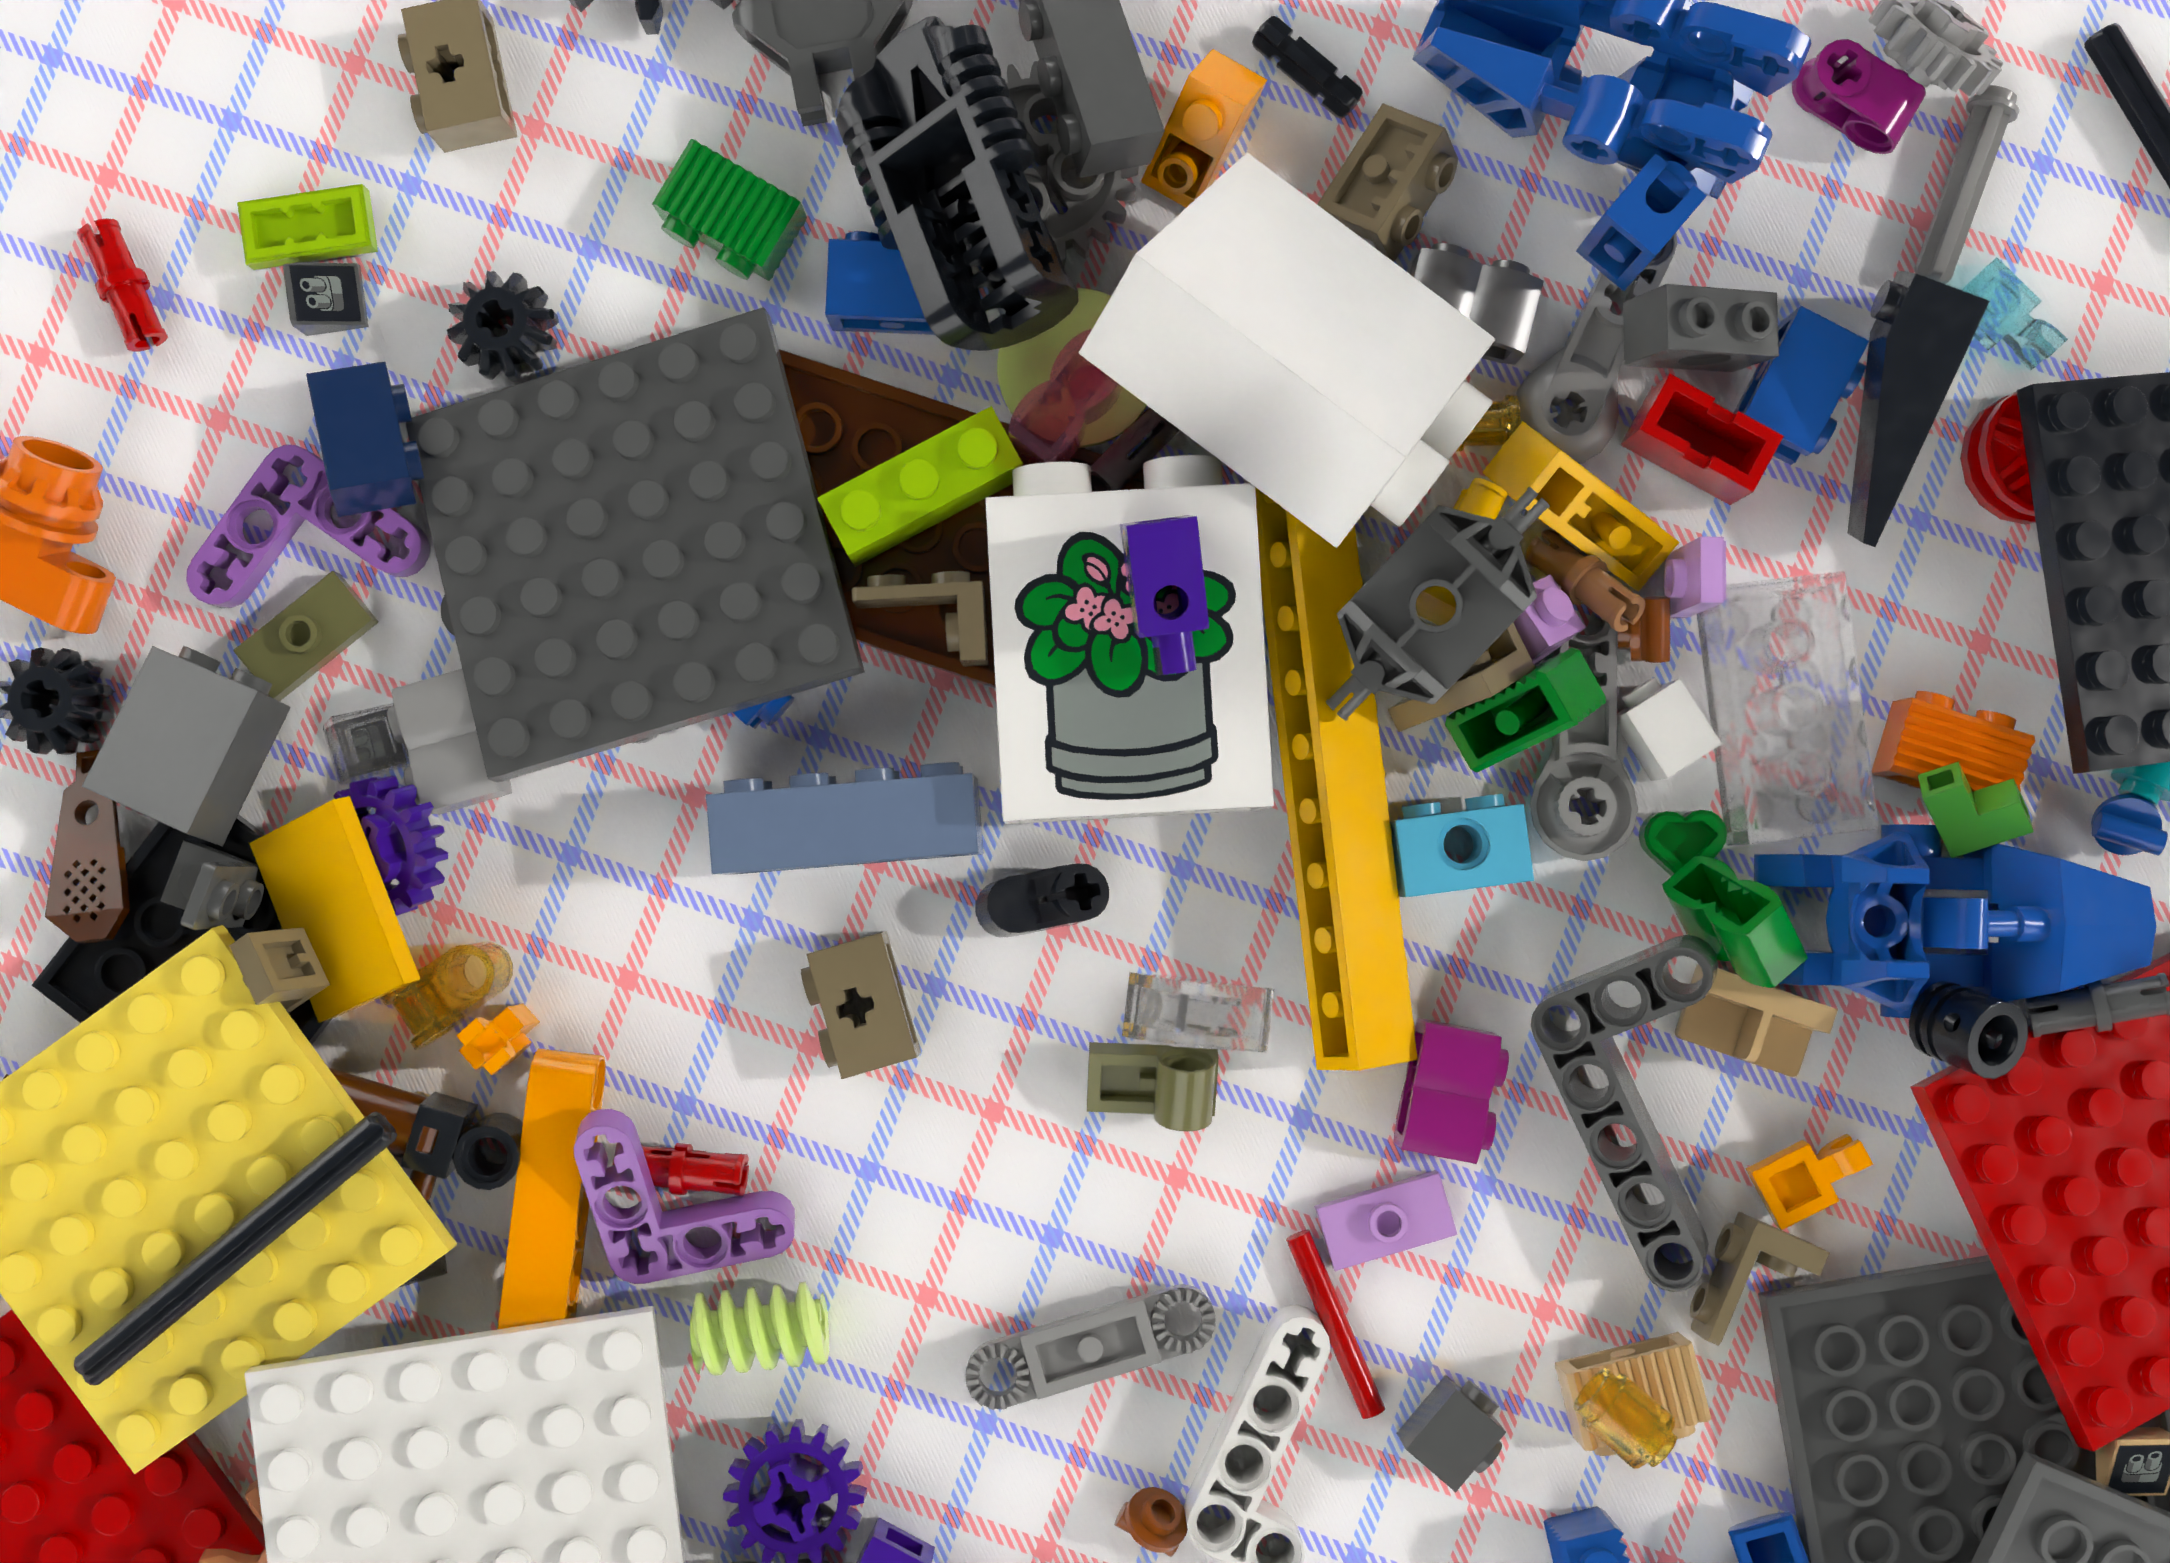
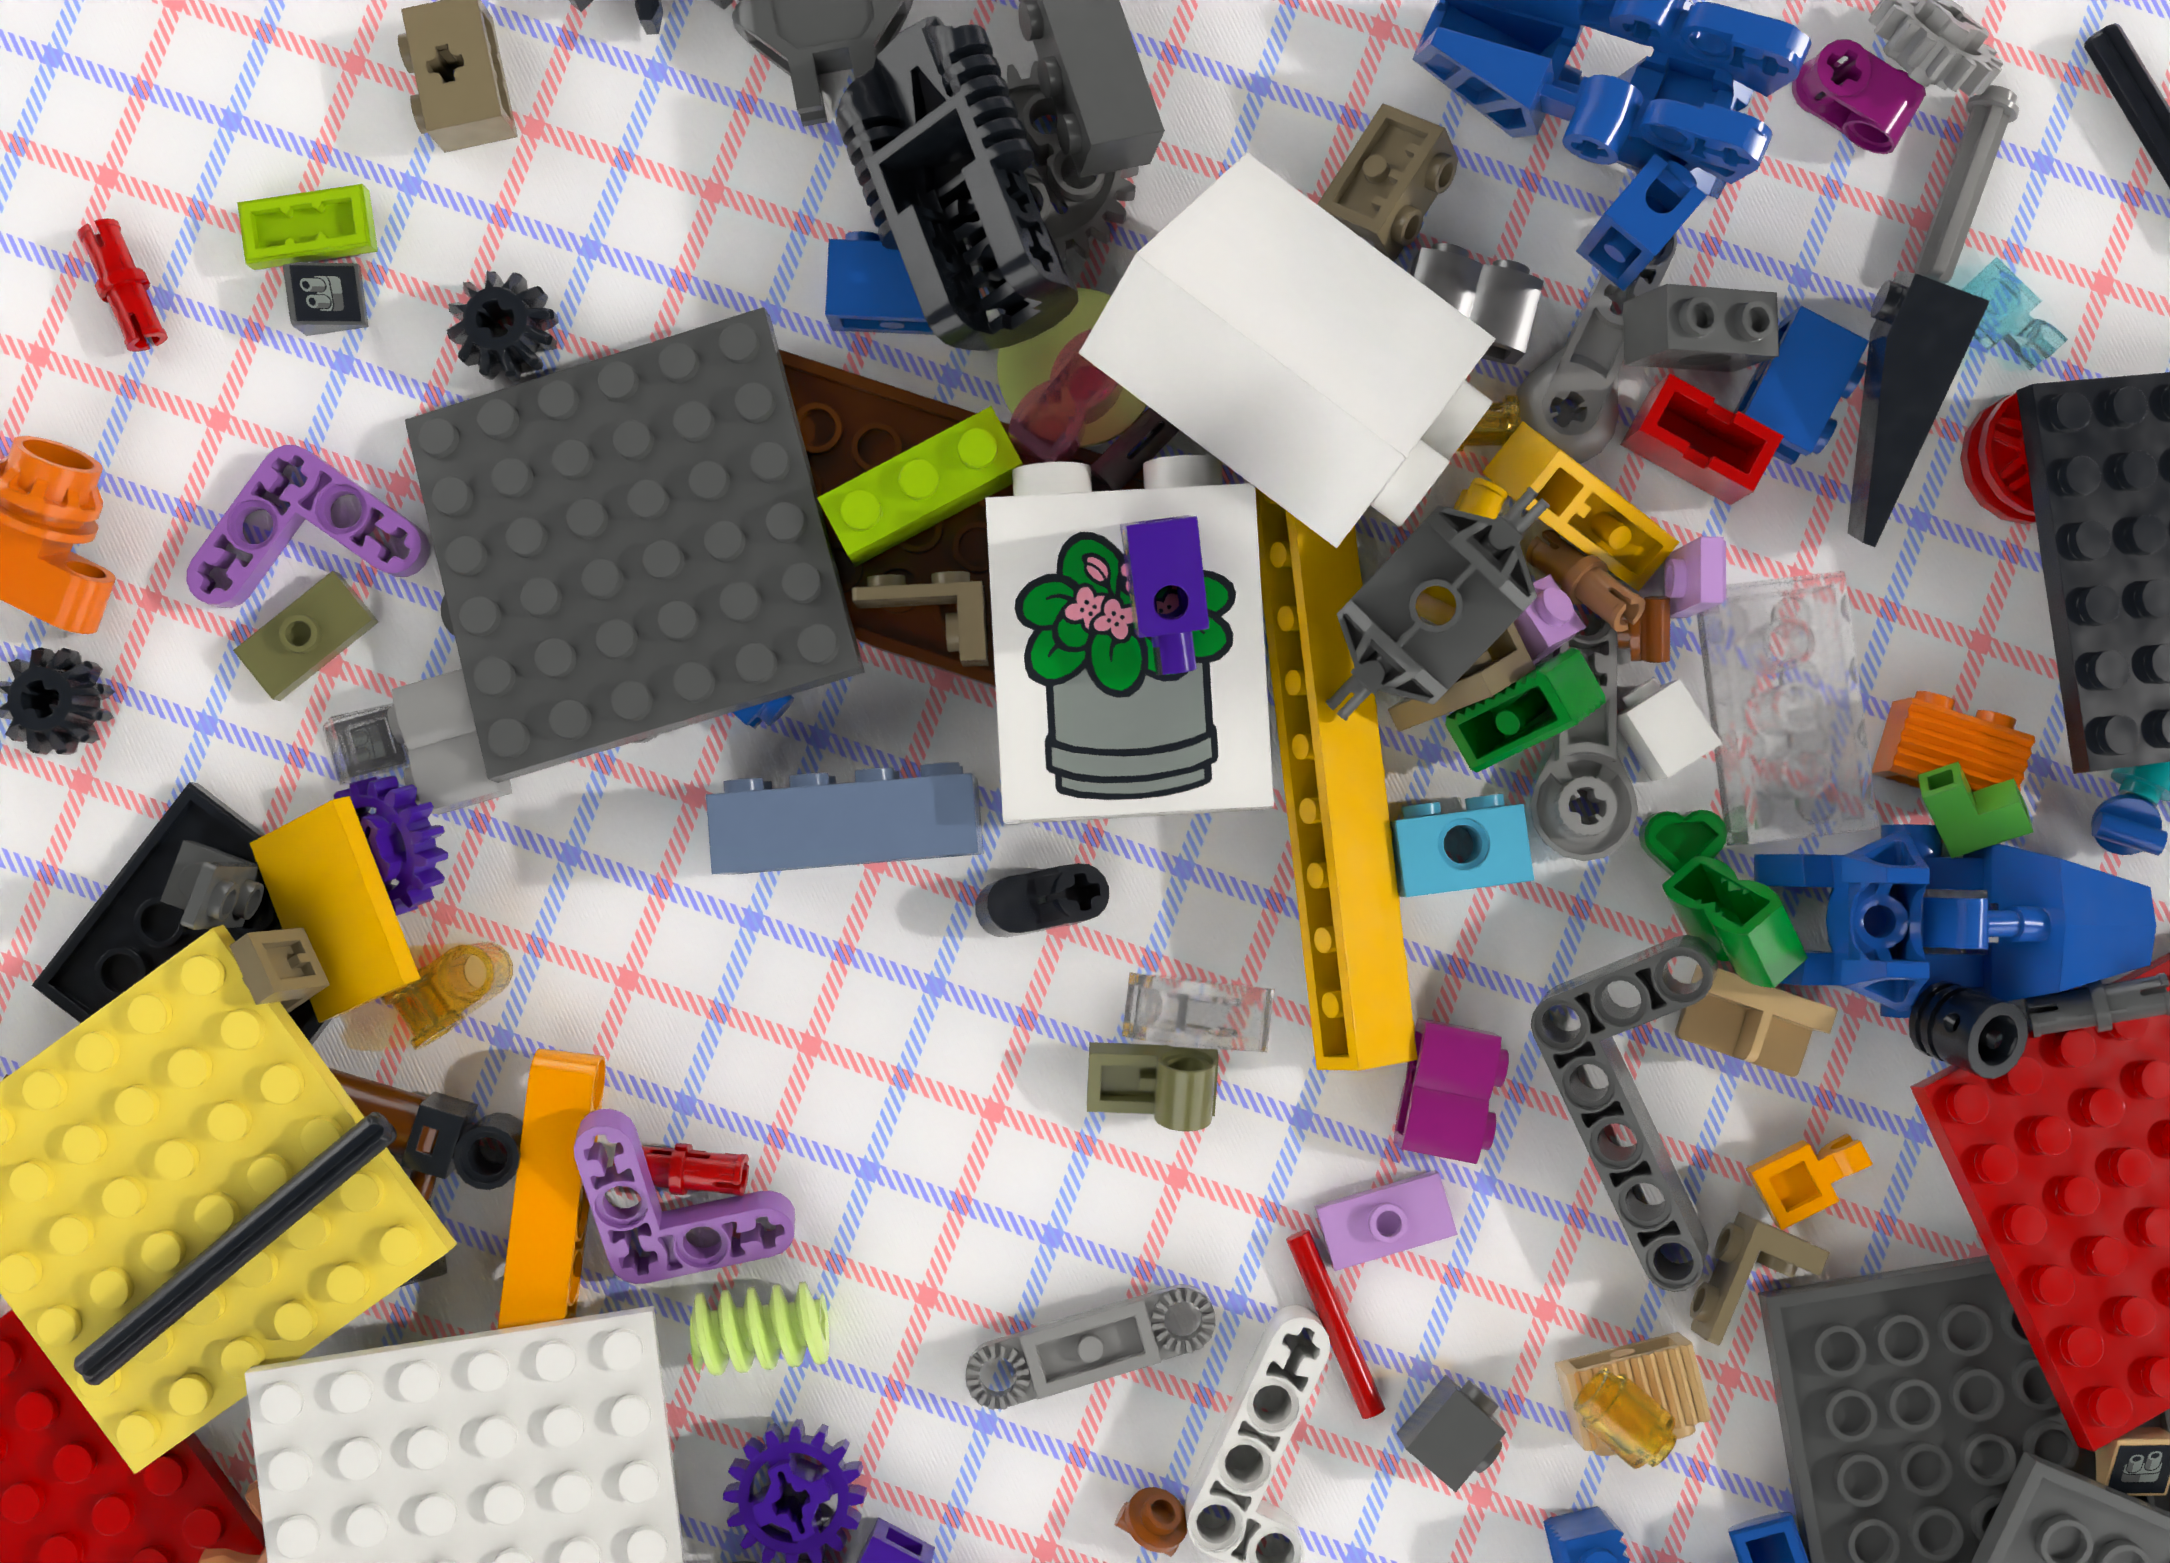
(86, 846): reddish brown piece -> none
(188, 743): brick -> none
(363, 439): dark blue brick -> none
(497, 1041): light orange plate -> none
(729, 211): green brick -> none
(888, 1031): dark tan brick -> none
(1203, 127): light orange slope -> none
(1307, 67): black axle -> none

